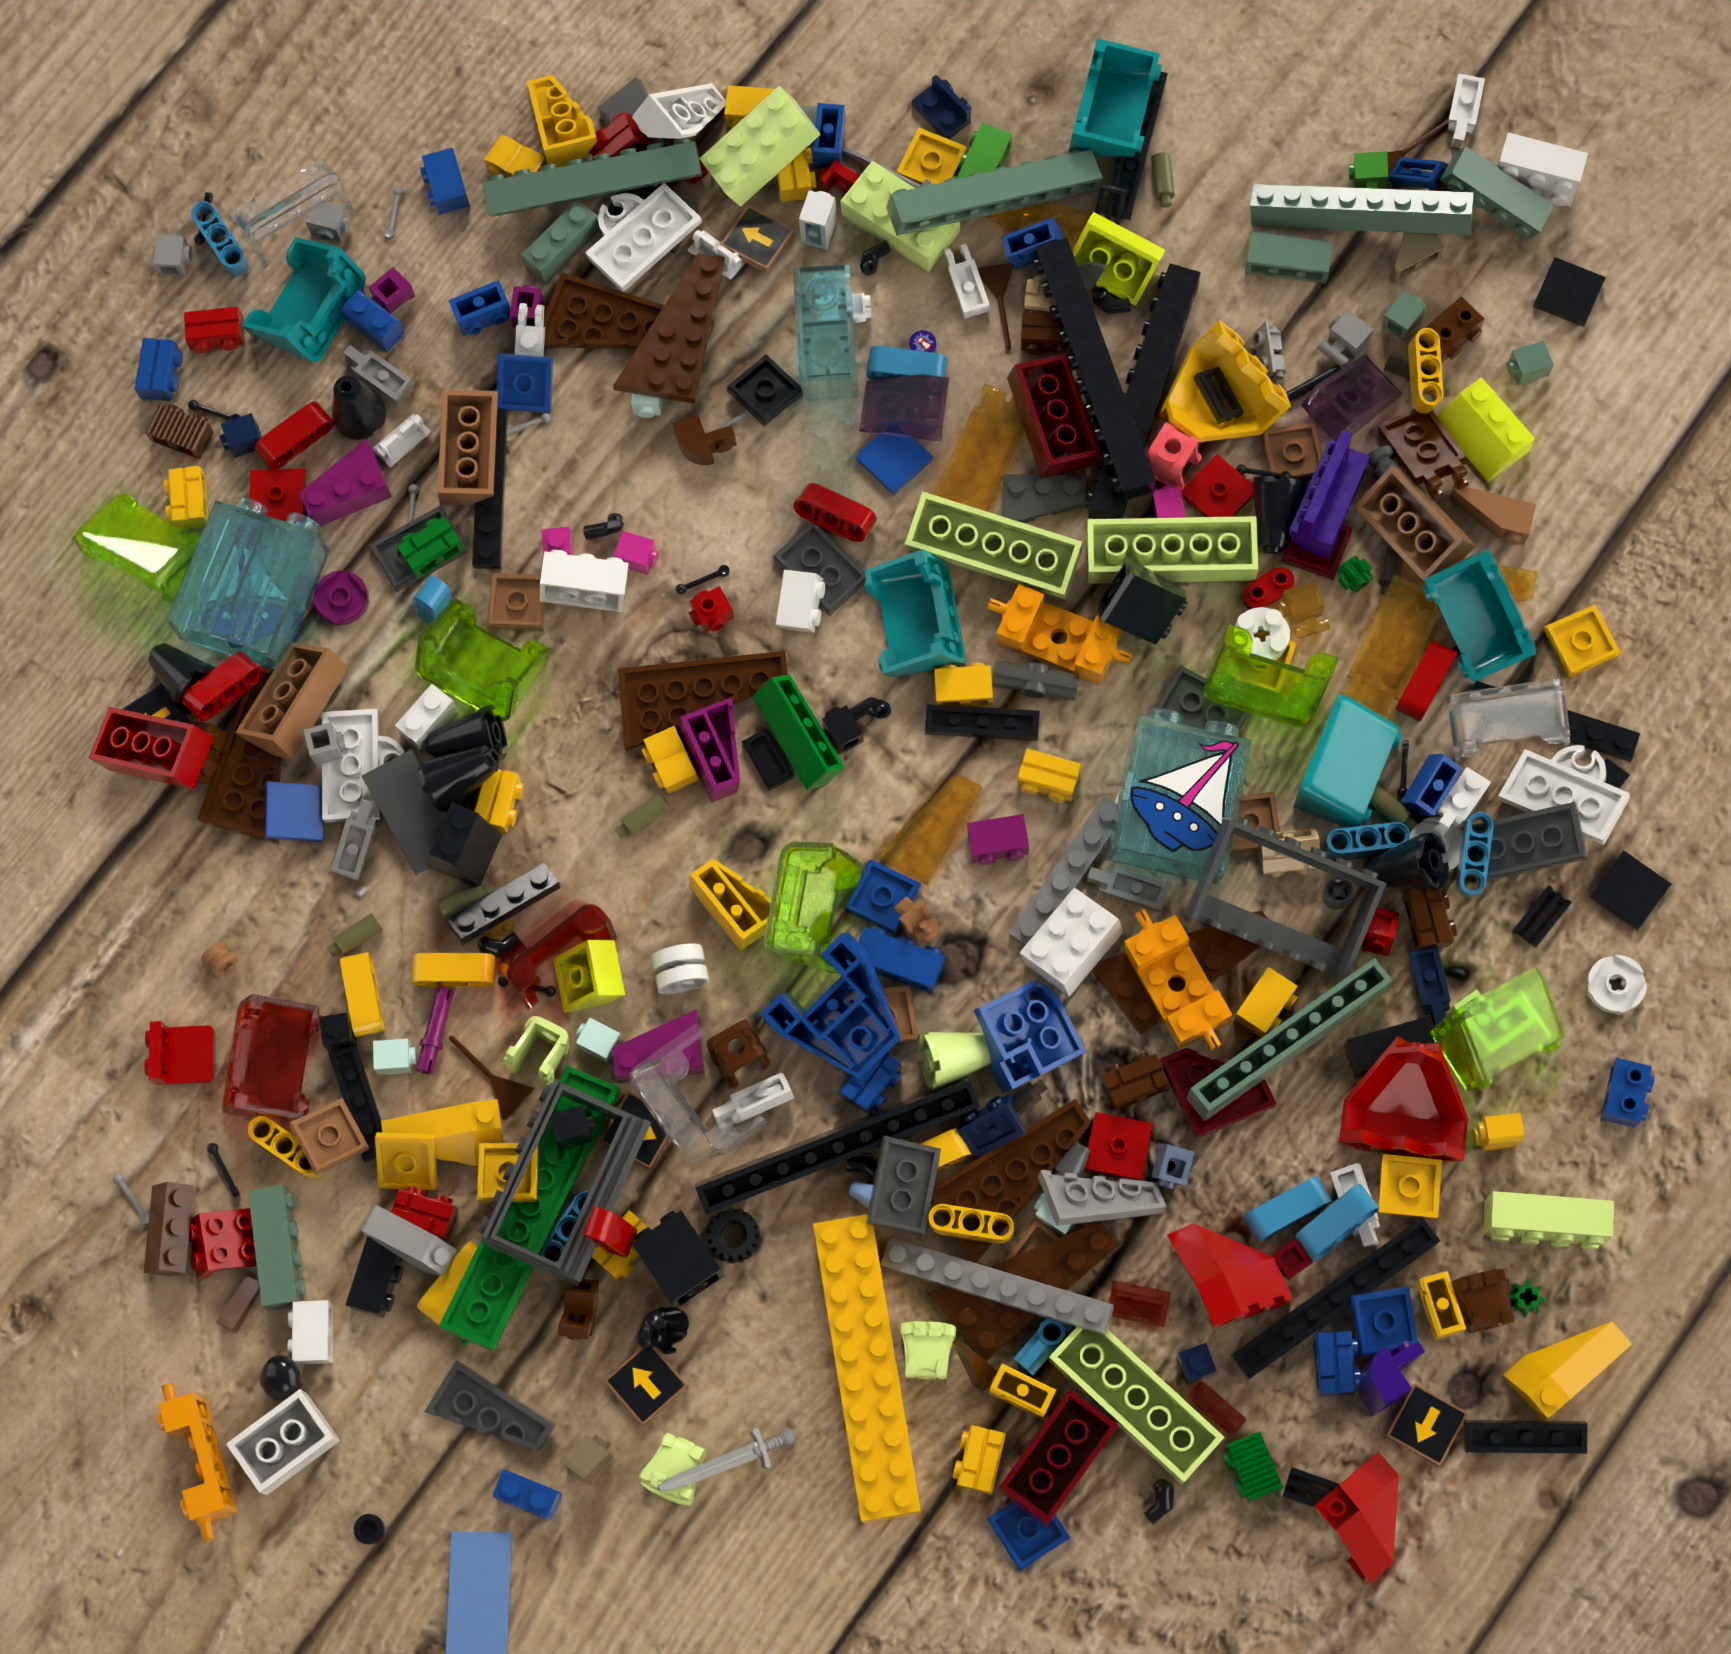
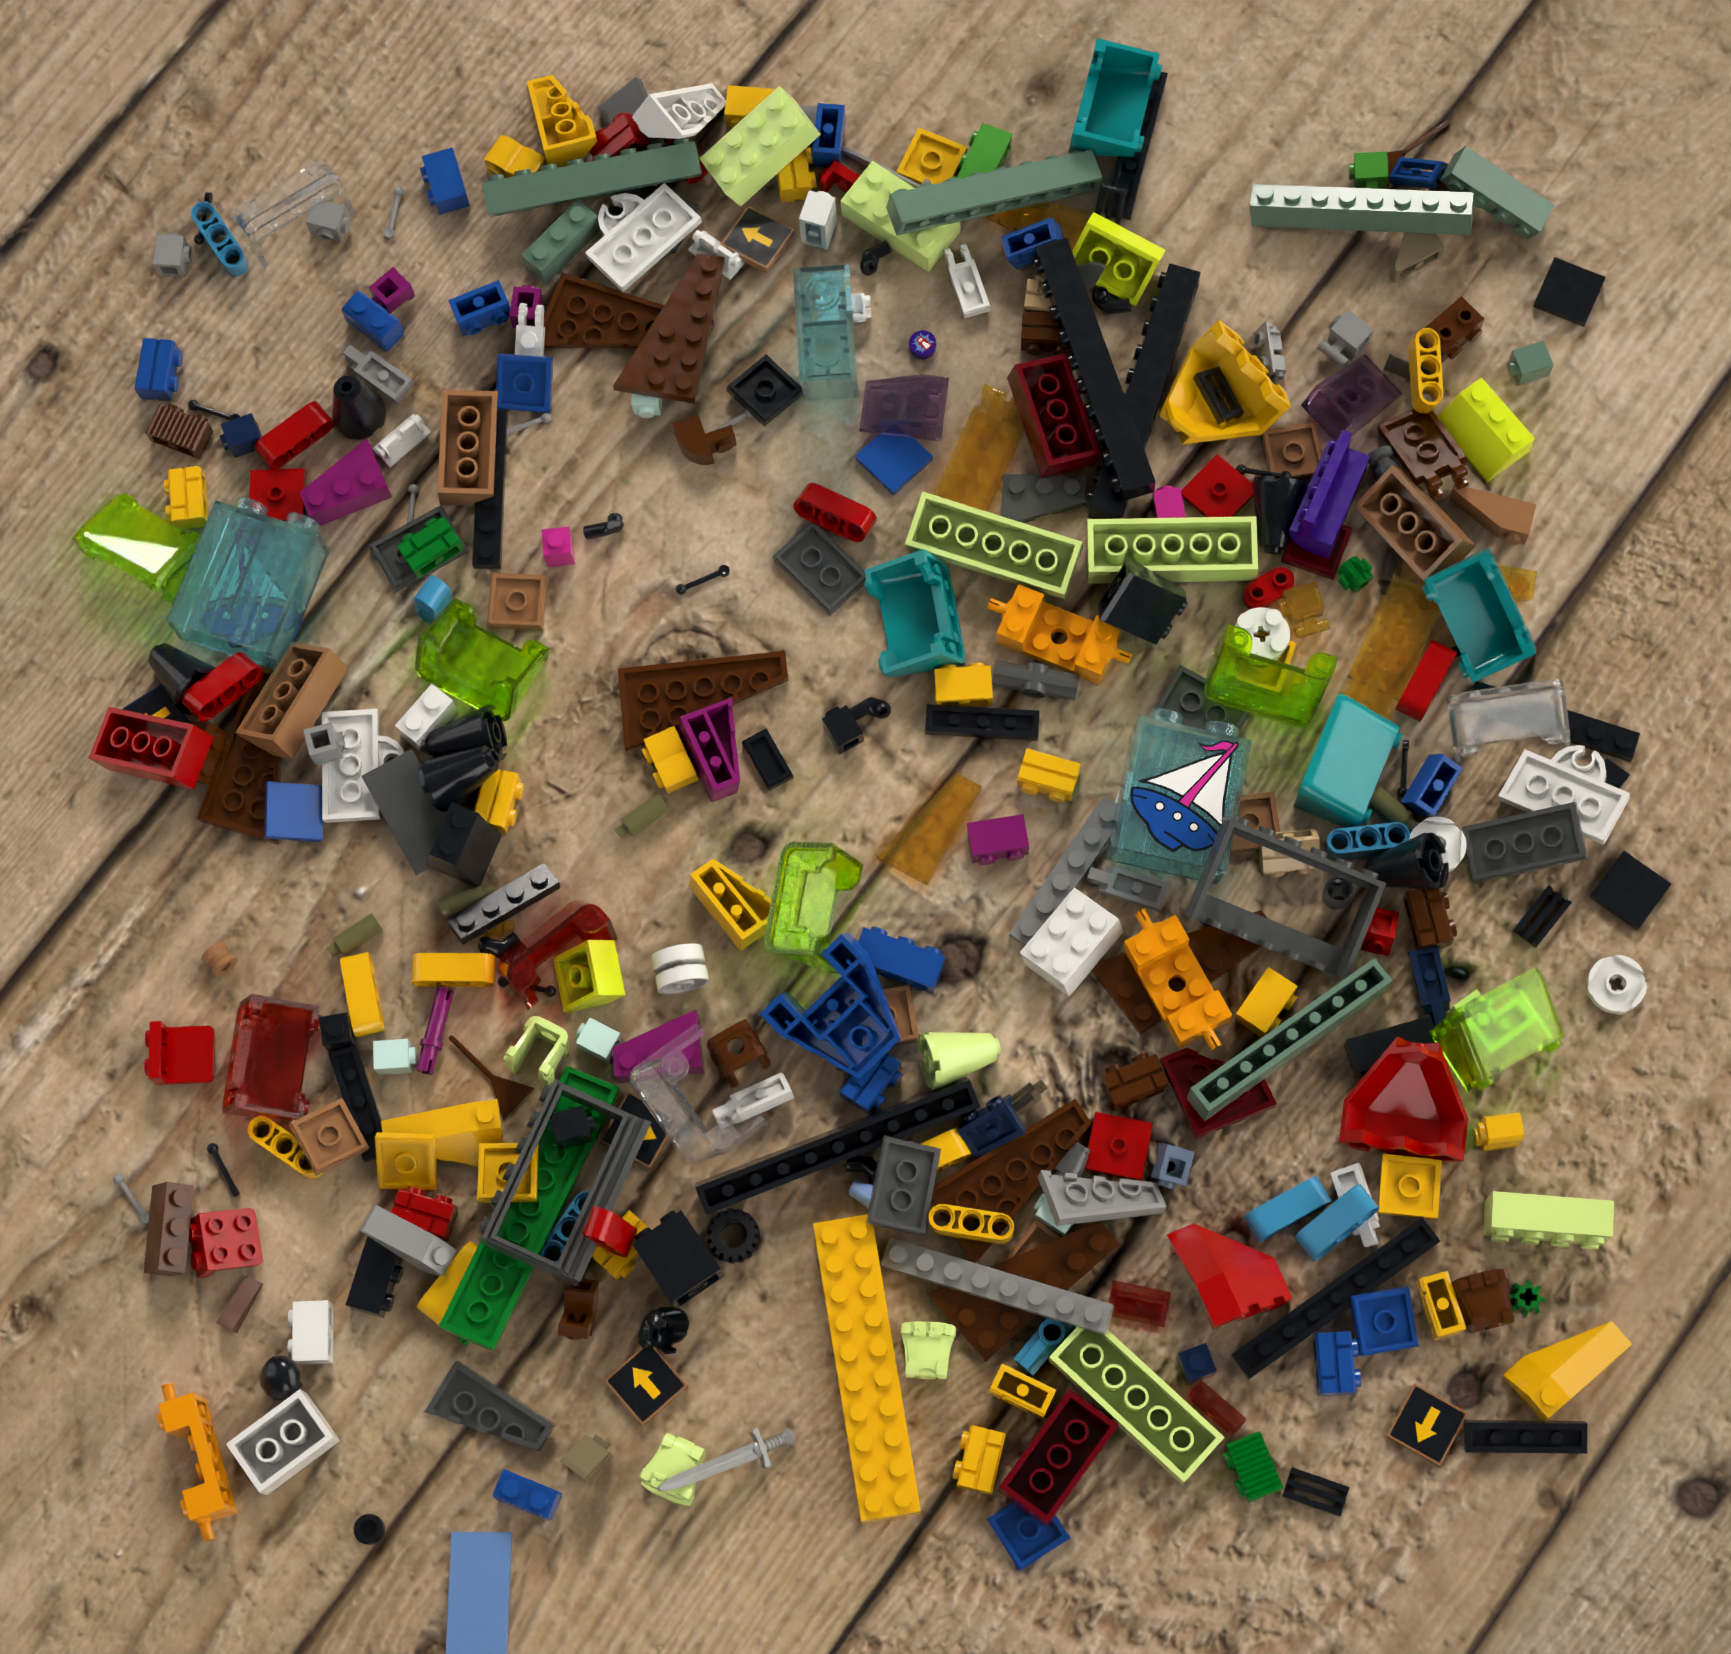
(214, 329): red brick -> none
(275, 1247): sand green brick -> none
(311, 302): teal windscreen -> none
(341, 597): magenta tile -> none
(355, 842): light grey hinge -> none
(583, 581): white brick -> none
(637, 552): dark pink brick -> none
(710, 610): red brick -> none
(798, 732): green brick -> none
(800, 601): white brick -> none
(878, 895): blue tile -> none
(898, 362): dark azure beam -> none
(917, 921): medium nougat hips -> none
(943, 108): dark blue bracket -> none
(977, 1368): reddish brown piece -> none
(997, 279): reddish brown piece -> none
(1027, 1035): blue slope -> none
(1163, 178): olive cylinder -> none
(1164, 1501): black arm -> none
(1166, 466): coral piece -> none
(1288, 257): sand green brick -> none
(1292, 1259): dark red plate -> none
(1308, 385): black piece -> none
(1364, 1516): red panel -> none
(1383, 1379): dark purple brick -> none
(1404, 315): sand green brick -> none
(1461, 800): white hinge -> none
(1465, 107): white hinge -> none
(1482, 842): dark azure beam -> none
(1543, 167): white brick -> none
(1581, 641): yellow tile -> none
(1627, 1092): blue brick -> none

